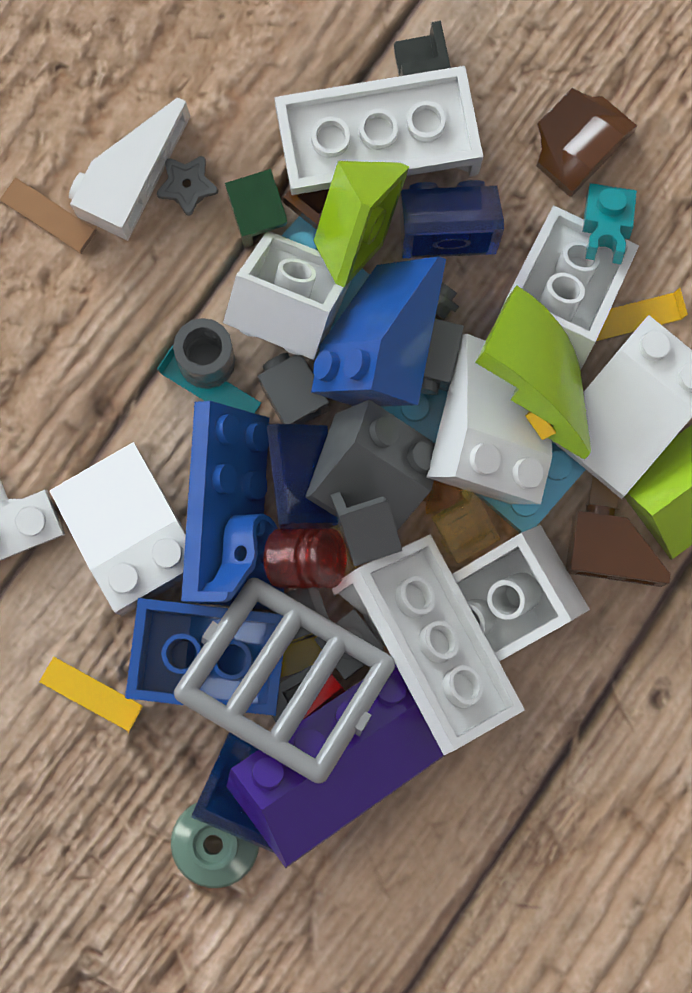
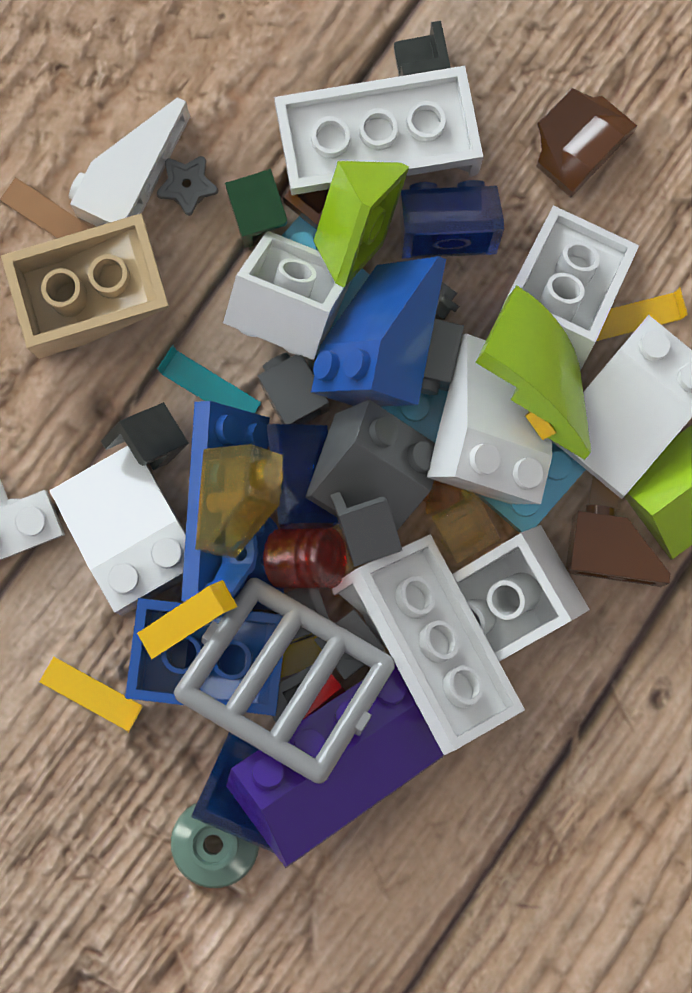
(84, 285): none -> tan slope
(150, 436): none -> pearl dark grey panel
(187, 618): none -> yellow piece
(204, 353): dark grey piece -> none
(236, 496): none -> clear yellow slope
(609, 218): teal plate -> none

